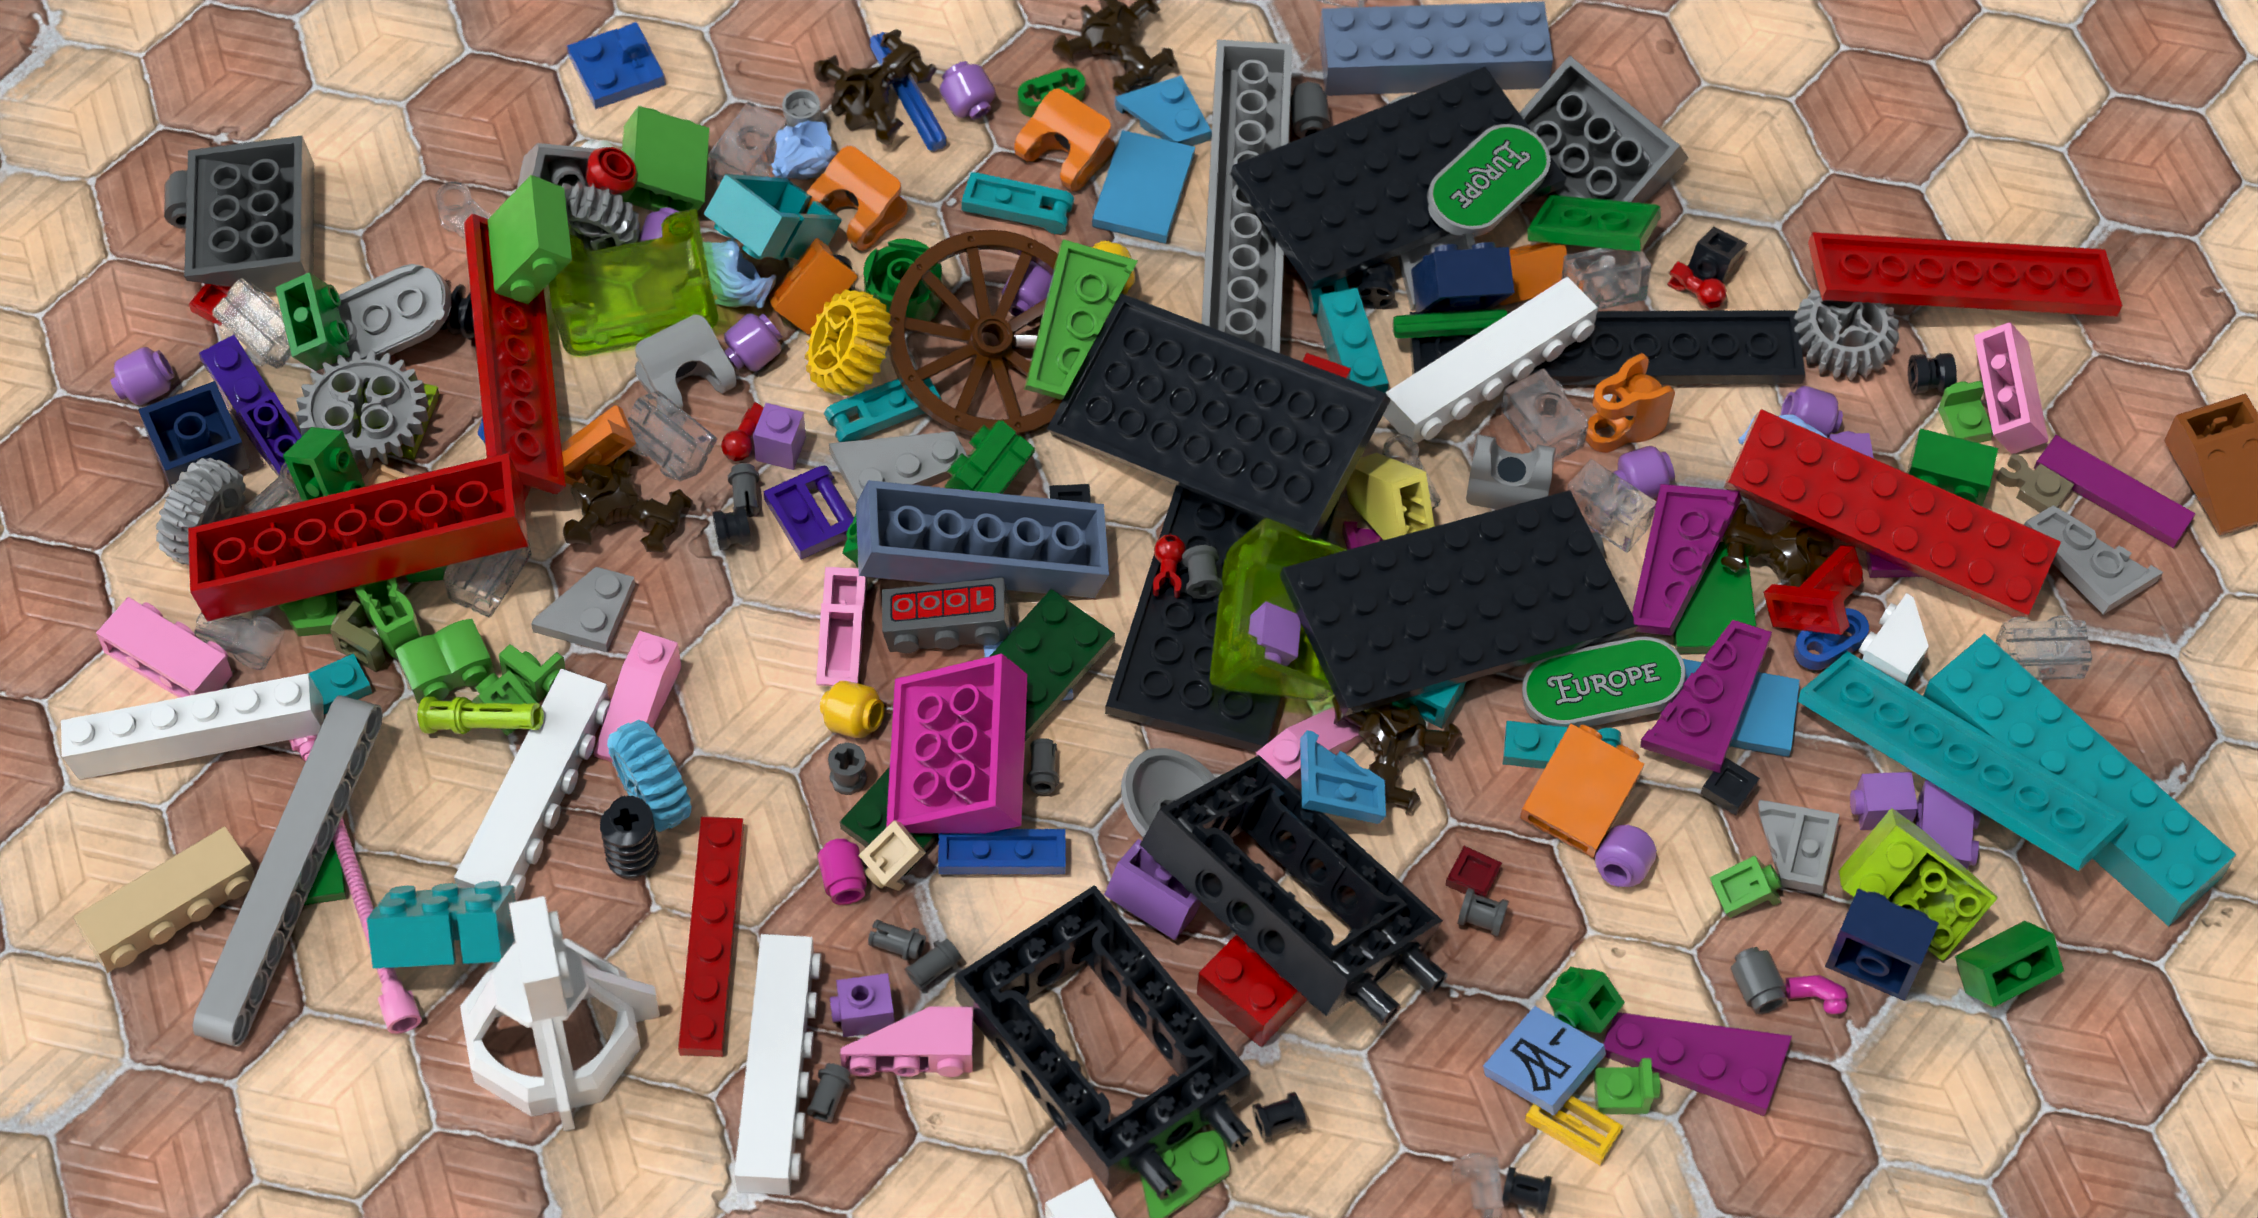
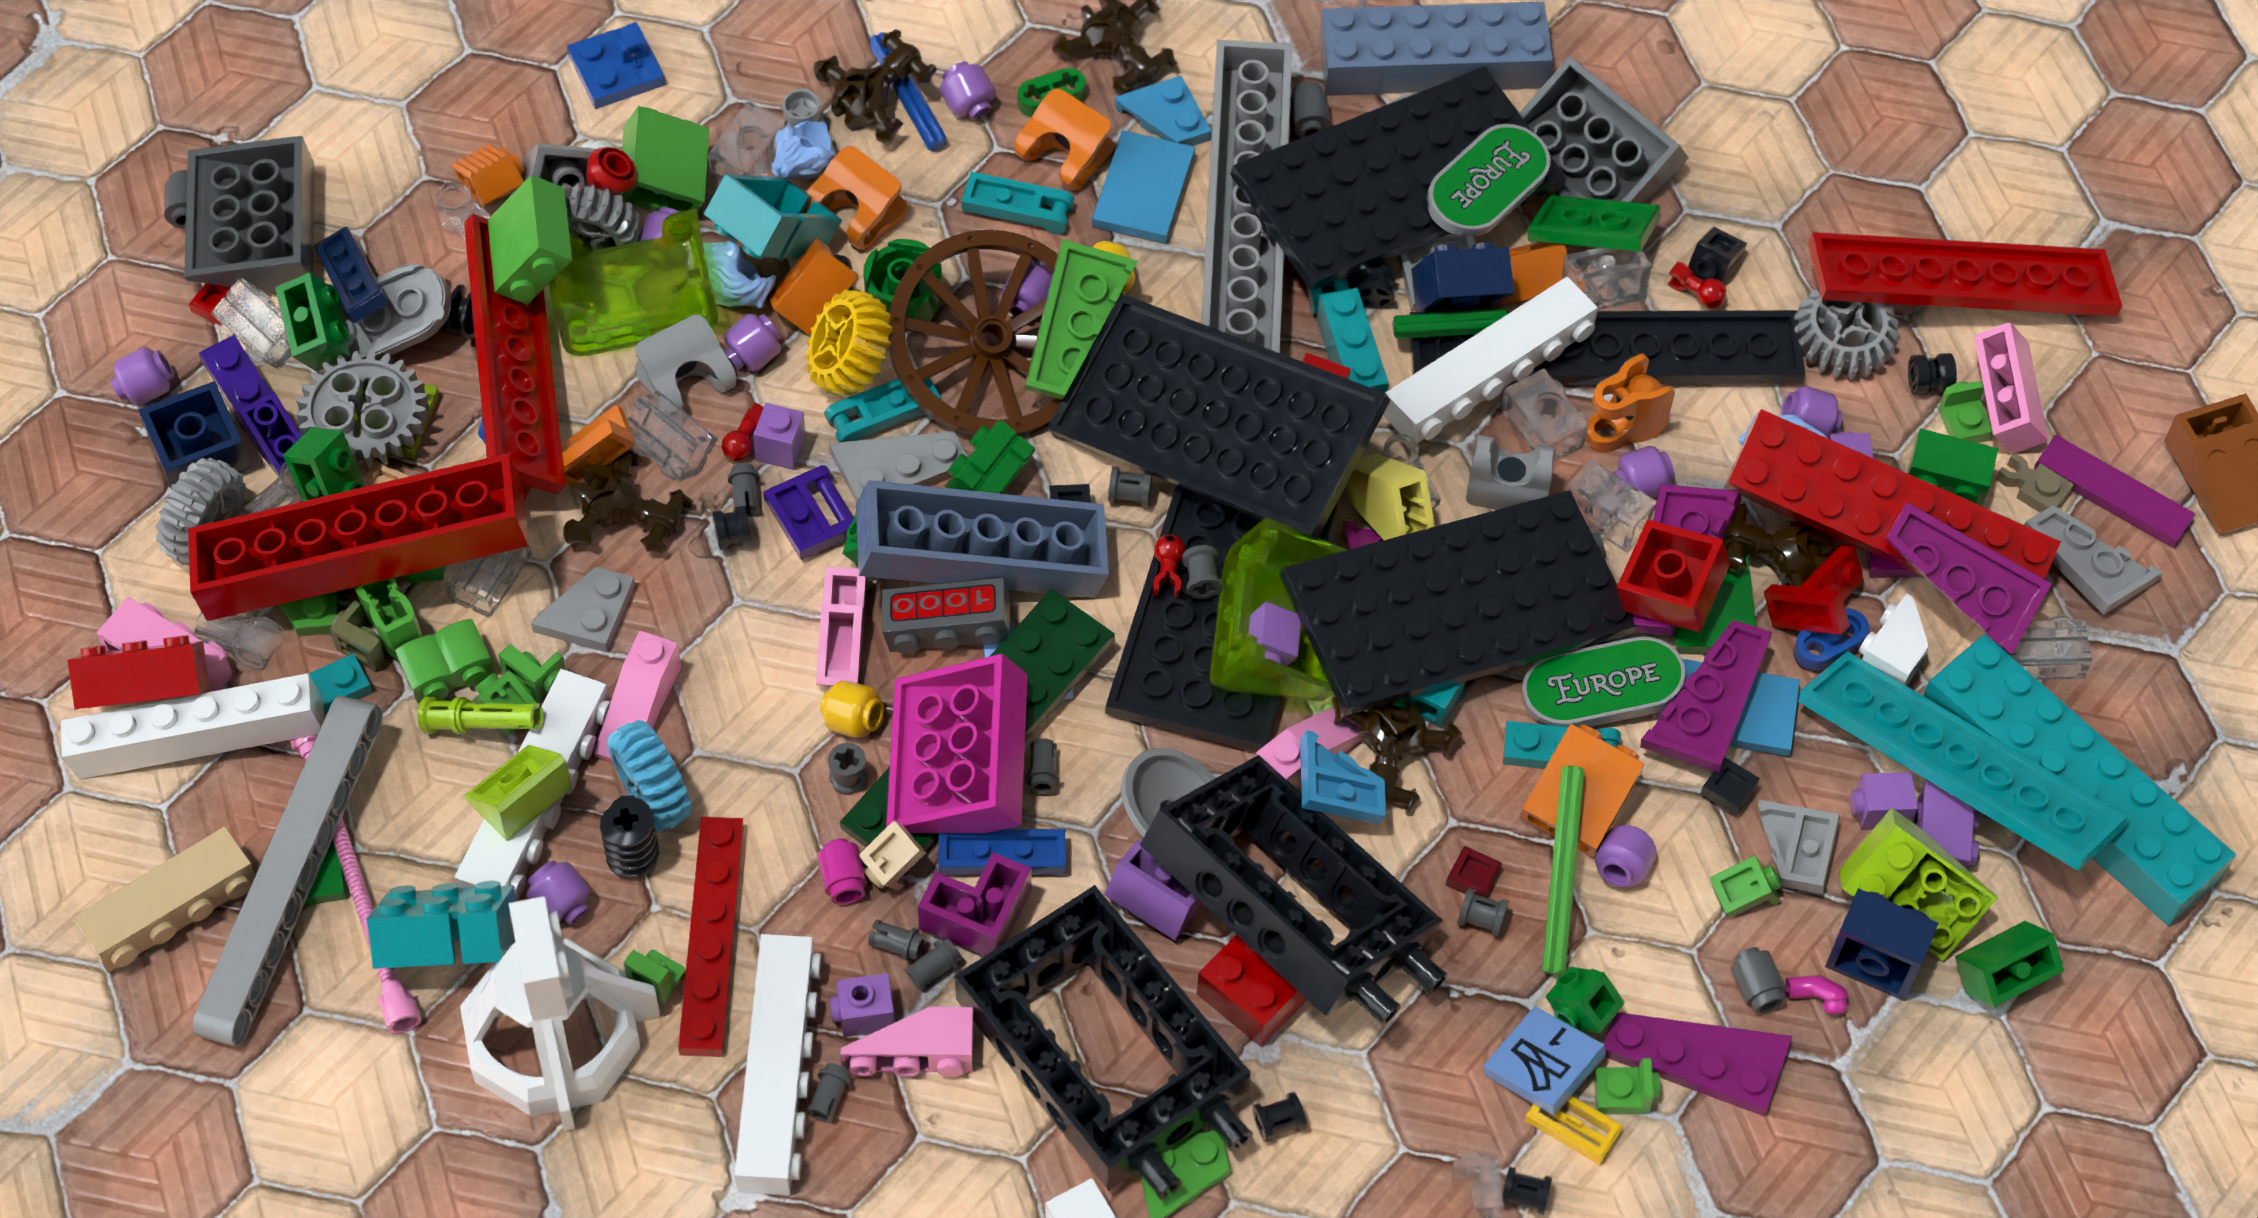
(138, 672): none -> red wedge
(350, 274): none -> dark blue tile
(489, 174): none -> orange brick
(521, 789): none -> lime slope
(563, 890): none -> medium lavender head
(656, 971): none -> bright green bracket
(978, 915): none -> magenta brick
(1129, 487): none -> dark grey bush
(1563, 870): none -> bright green axle
(1673, 575): none -> red brick
(1977, 580): none -> magenta wing

